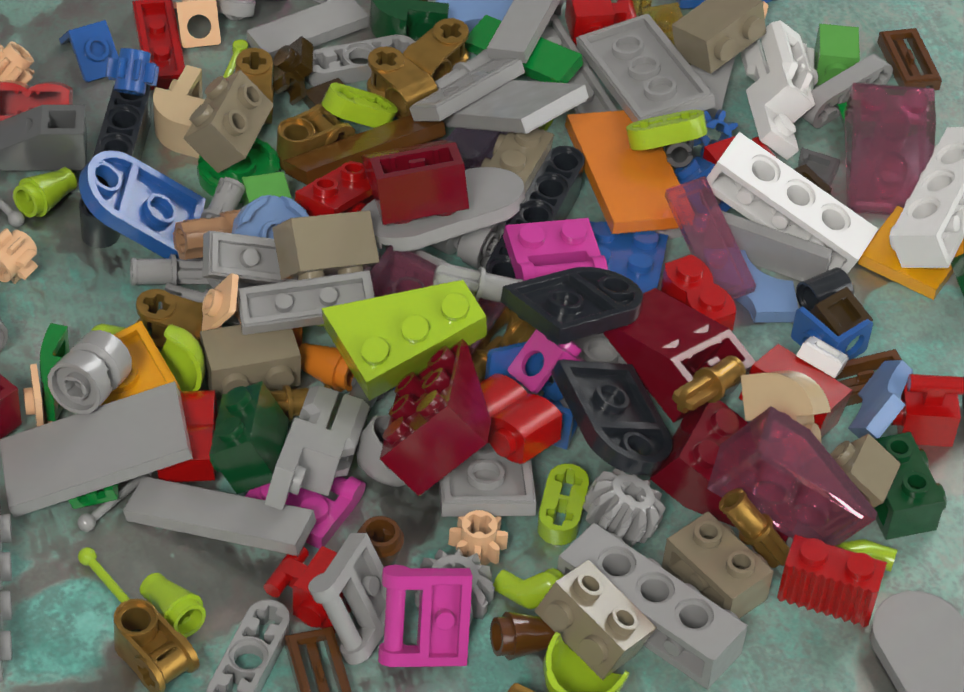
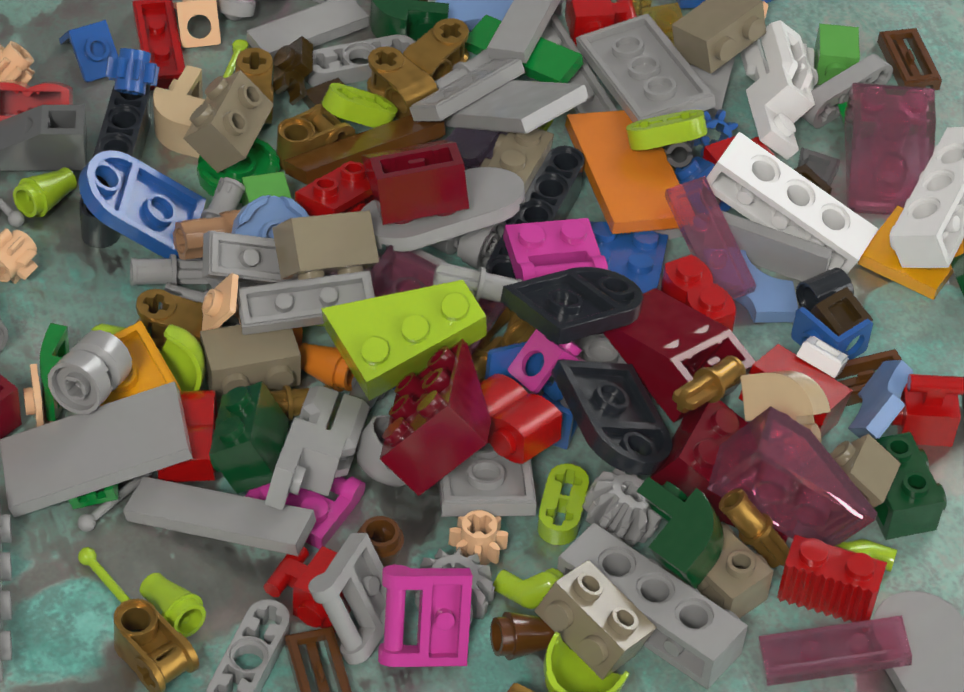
(693, 534): none -> dark green brick
(835, 650): none -> clear pink tile

